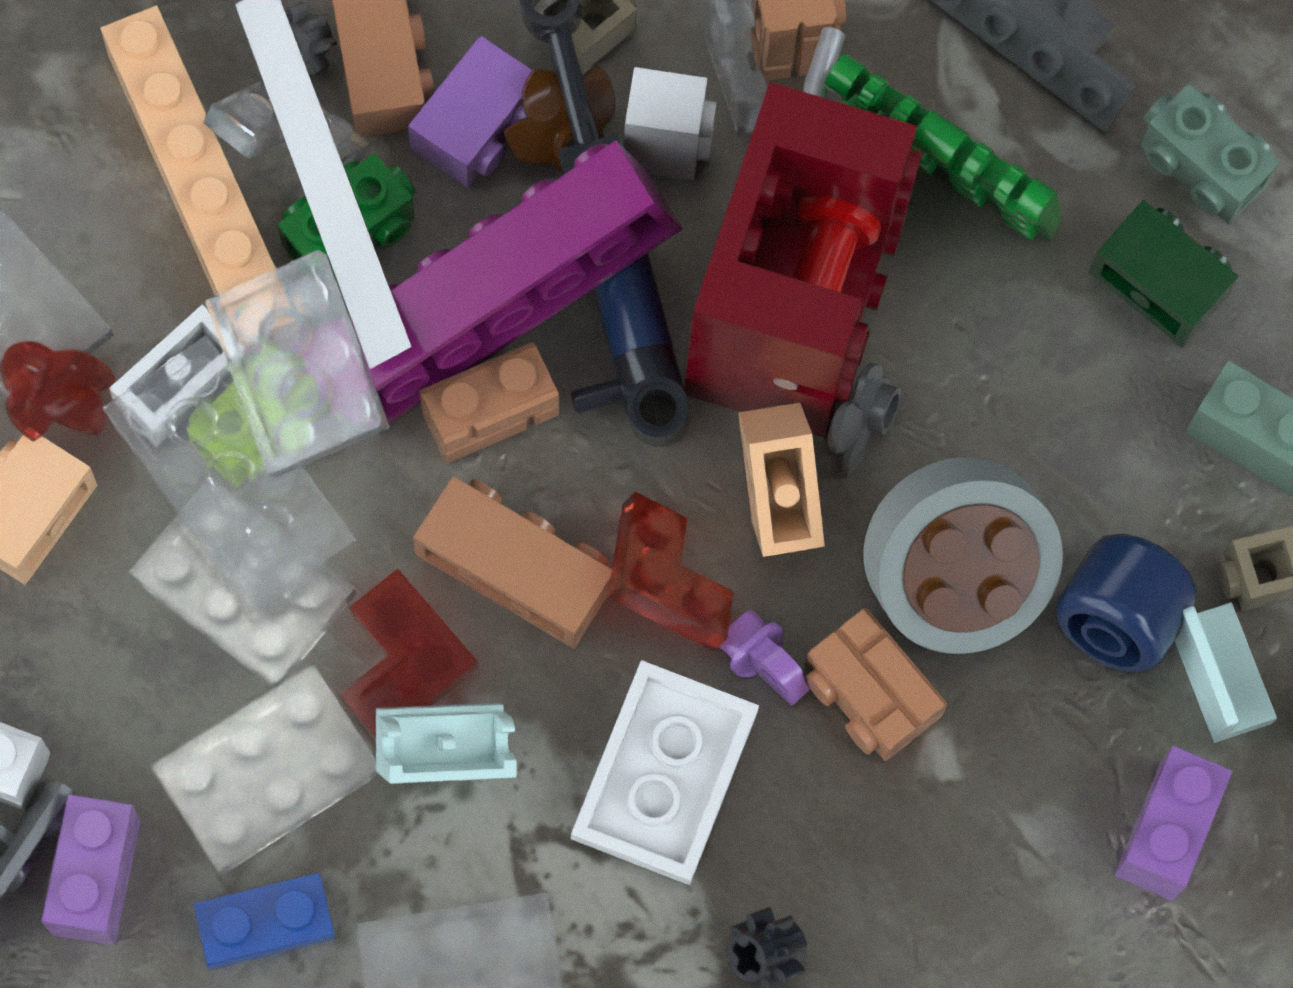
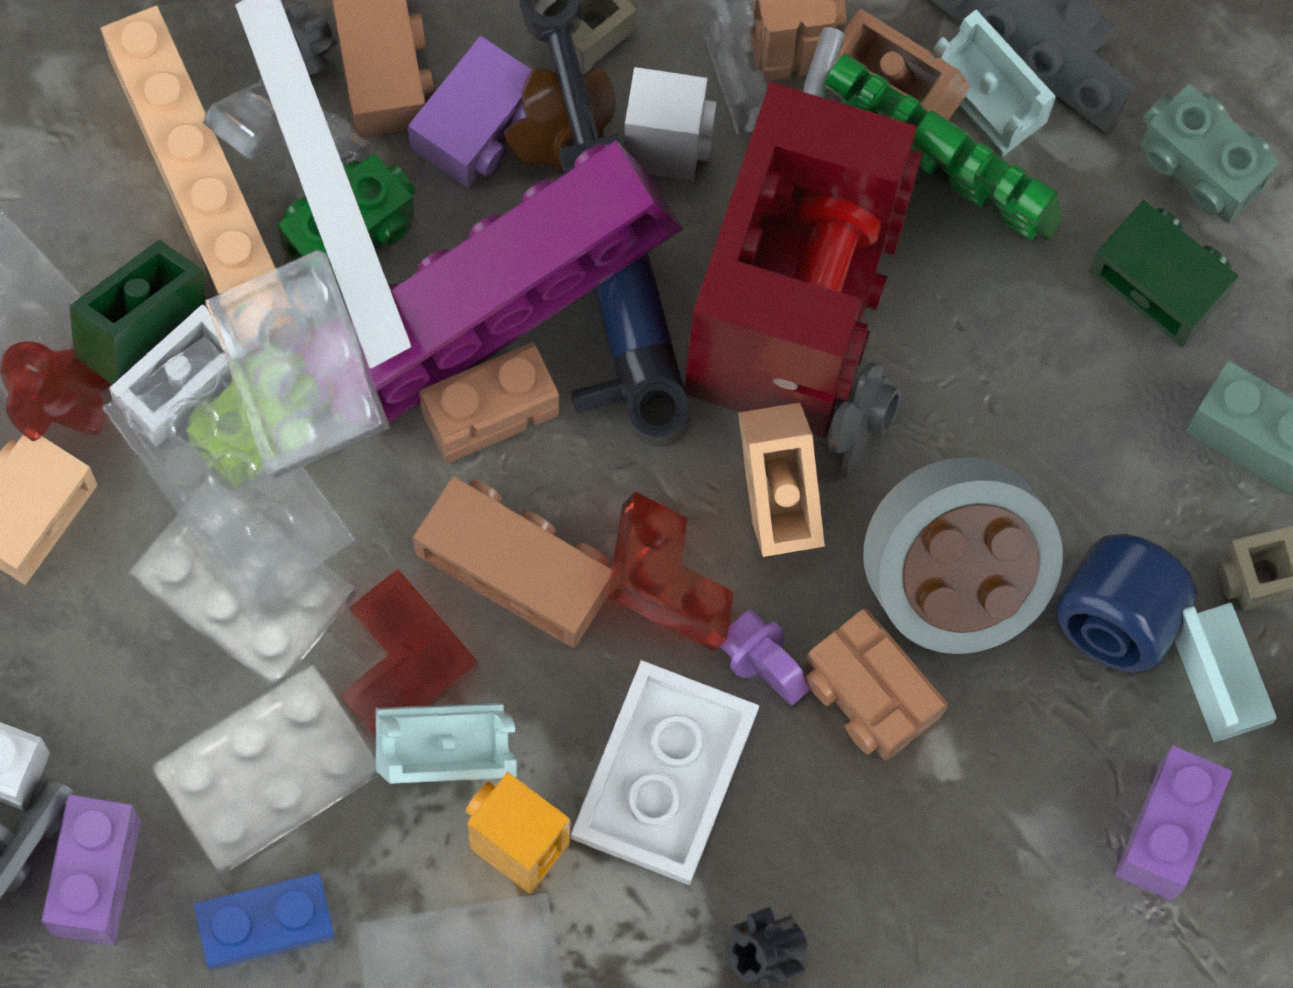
(134, 310): none -> dark green brick
(516, 831): none -> light orange brick
(904, 64): none -> nougat brick
(1004, 94): none -> light aqua hinge

